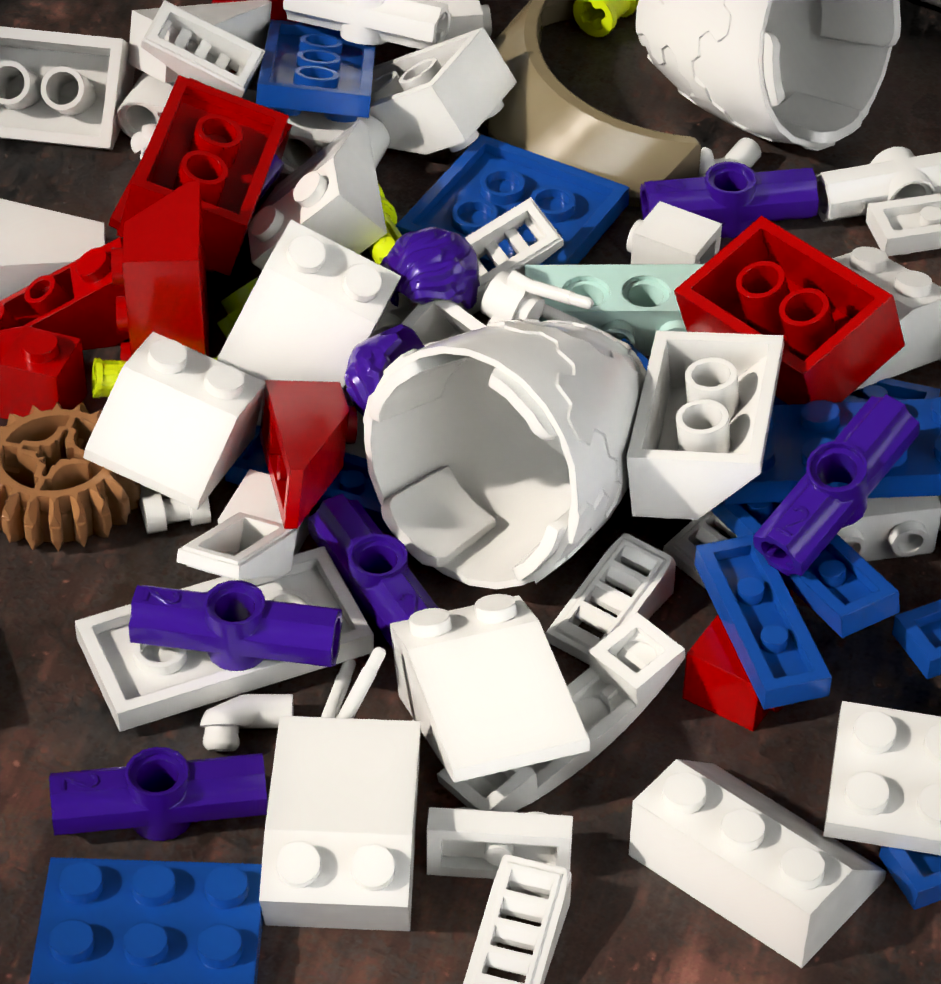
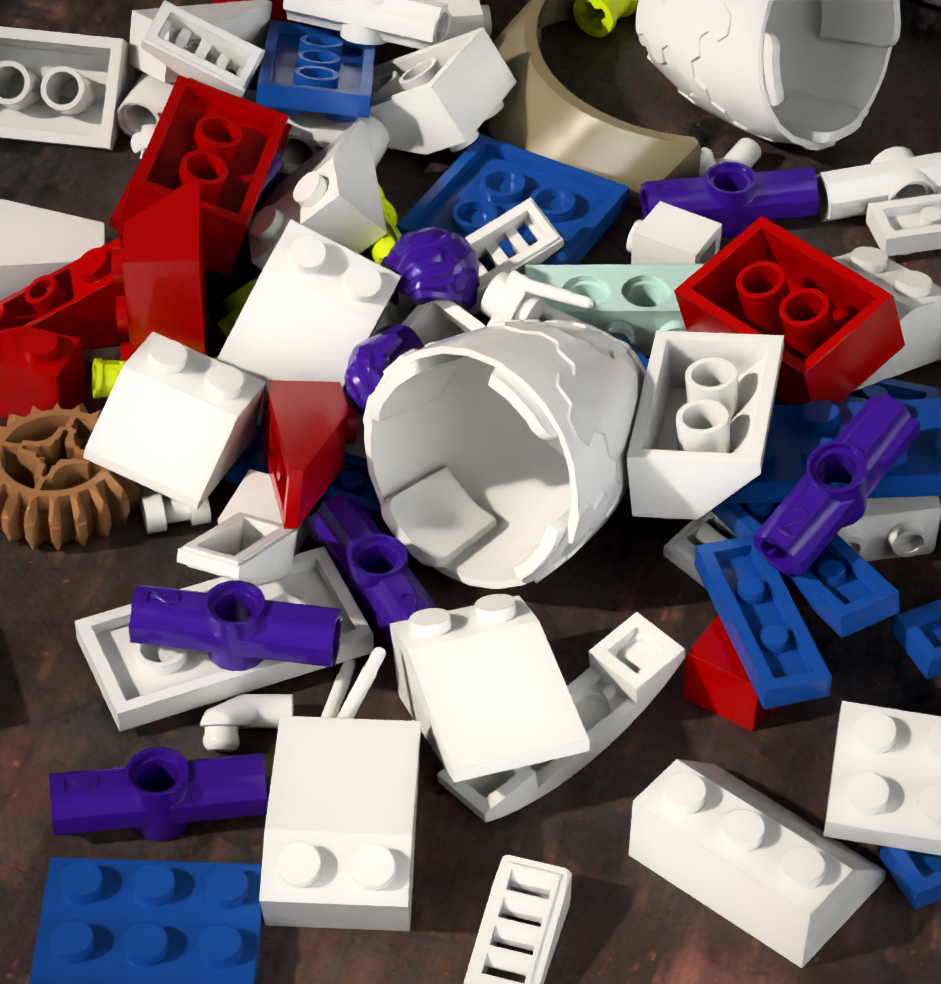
(474, 841): white plate -> none
(626, 565): white slope -> none

